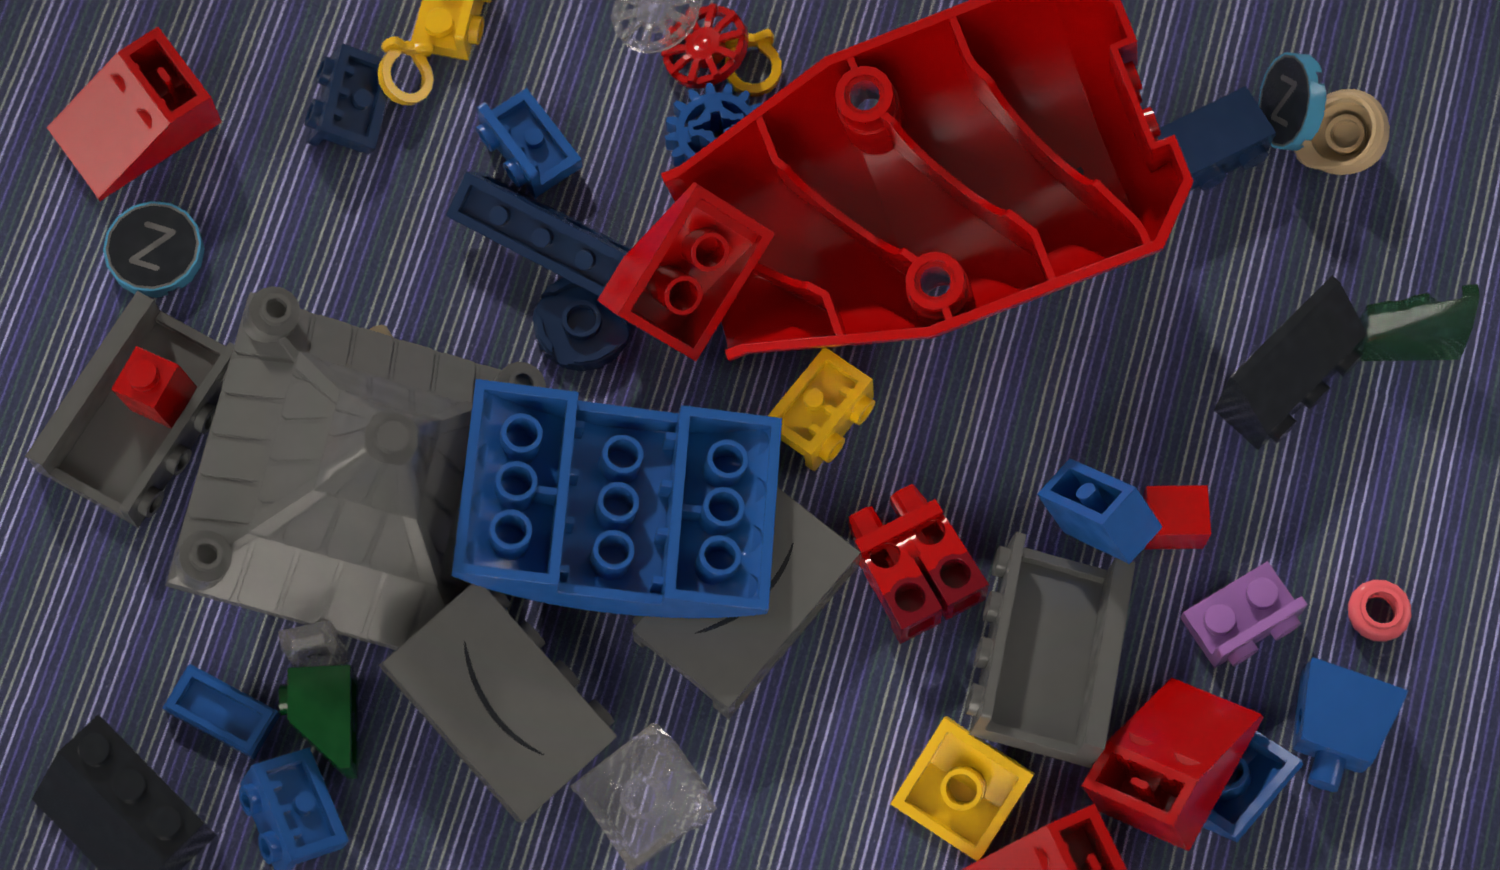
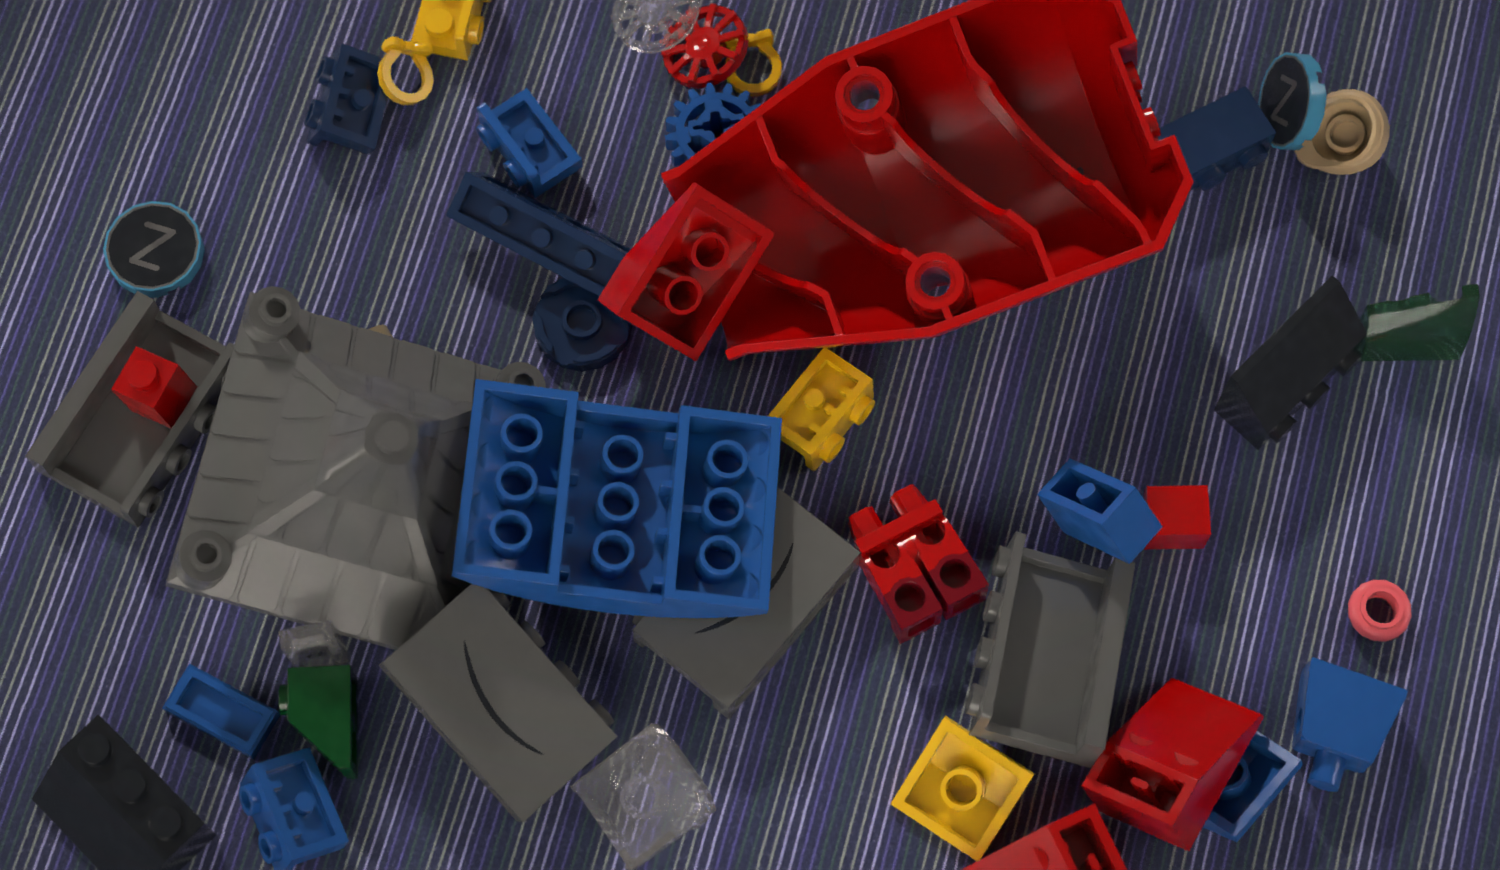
(133, 114): slope -> none
(1242, 615): medium lavender bracket -> none

